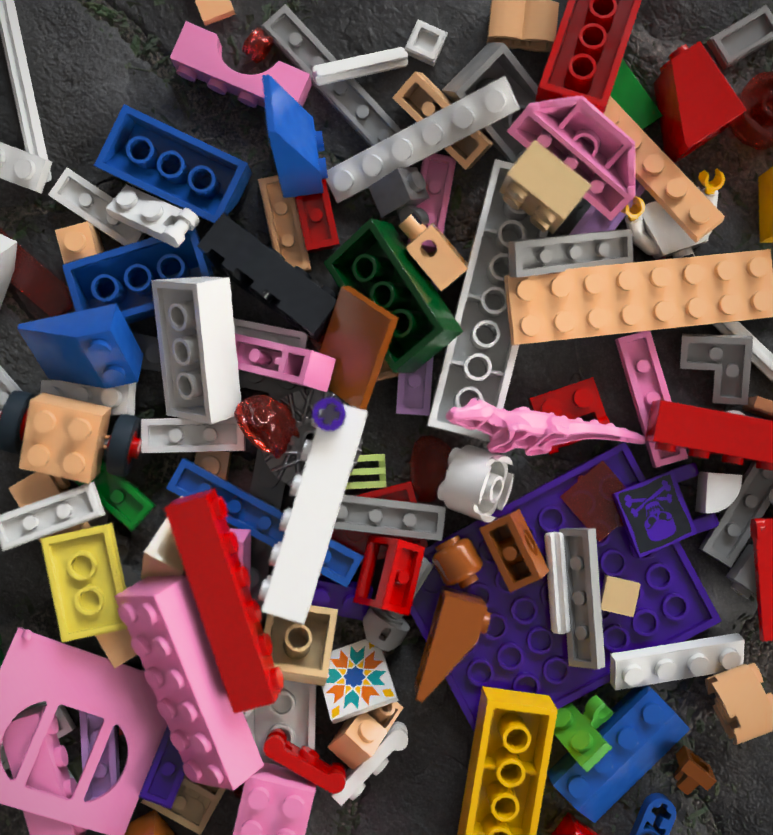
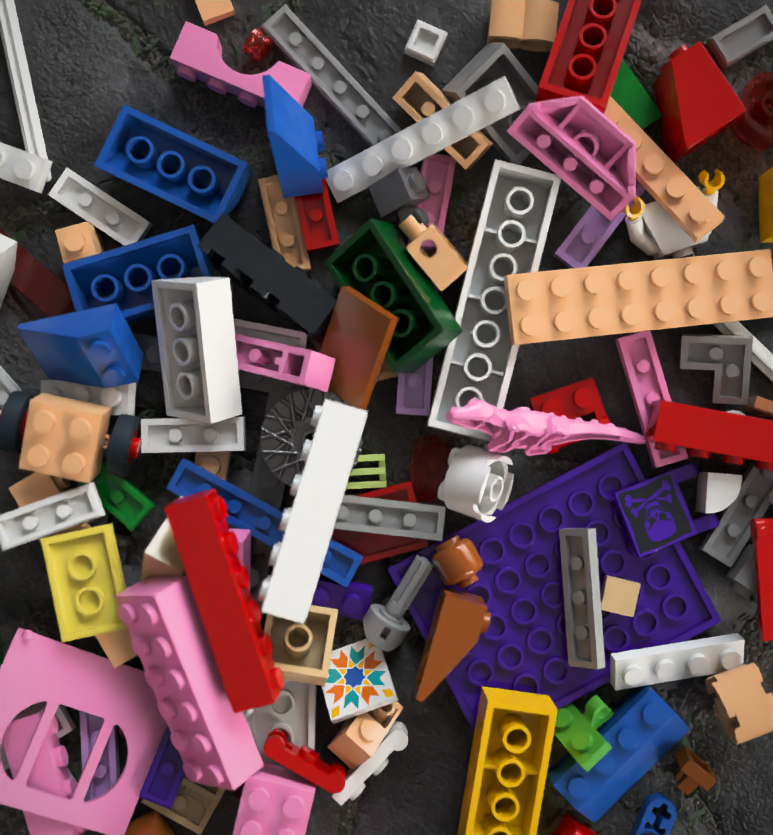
(152, 215): white plate -> none
(266, 423): clear red hat -> none
(323, 405): dark purple bush -> none
(359, 66): white axle -> none
(397, 577): red tile -> none
(514, 550): dark orange brick -> none
(543, 187): tan brick -> none
(557, 583): white axle -> none
(569, 251): light grey plate -> none
(593, 500): clear red piece -> none

